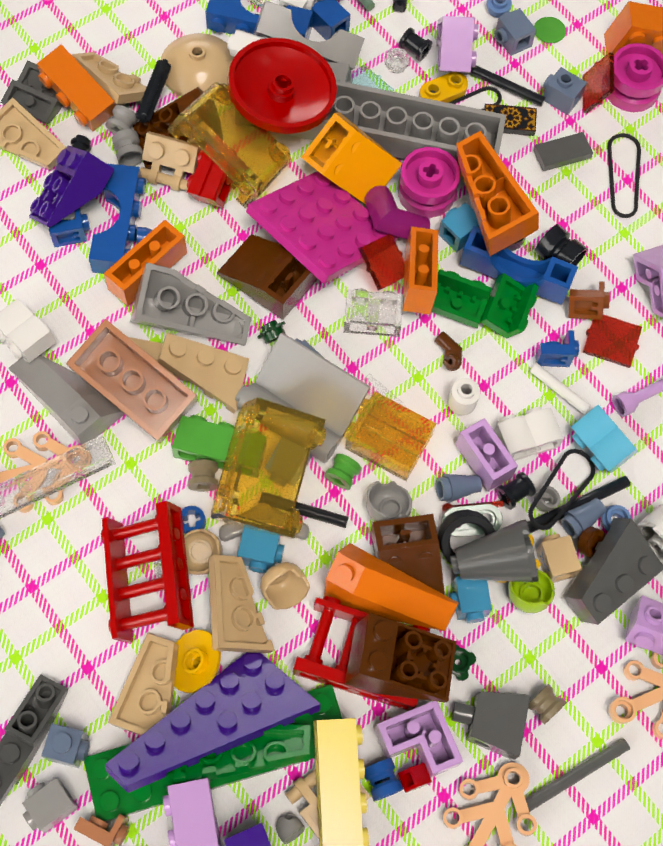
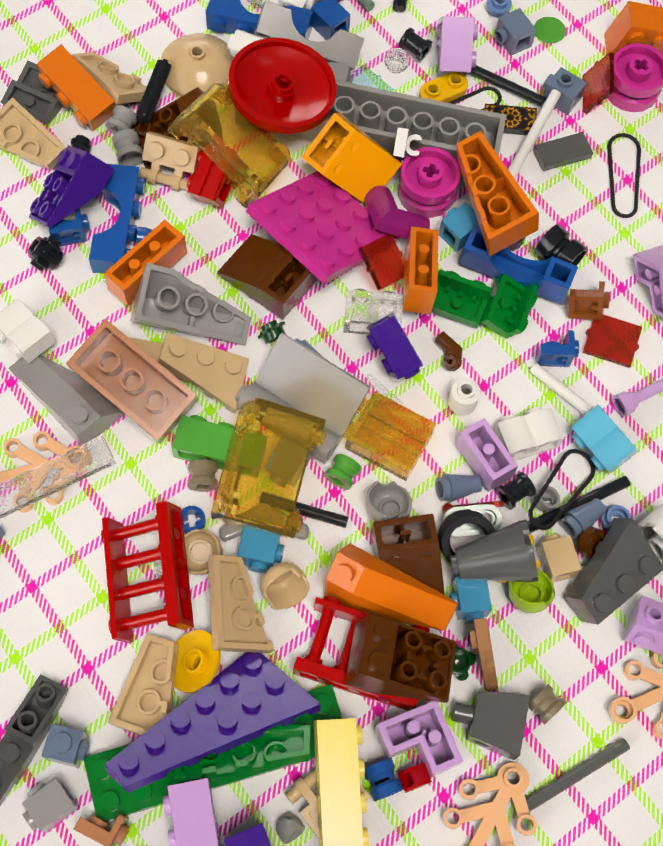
(45, 253): none -> black gear
(396, 347): none -> dark purple brick
(403, 142): none -> white tile
(482, 645): none -> medium nougat wing
(534, 132): none -> white bar

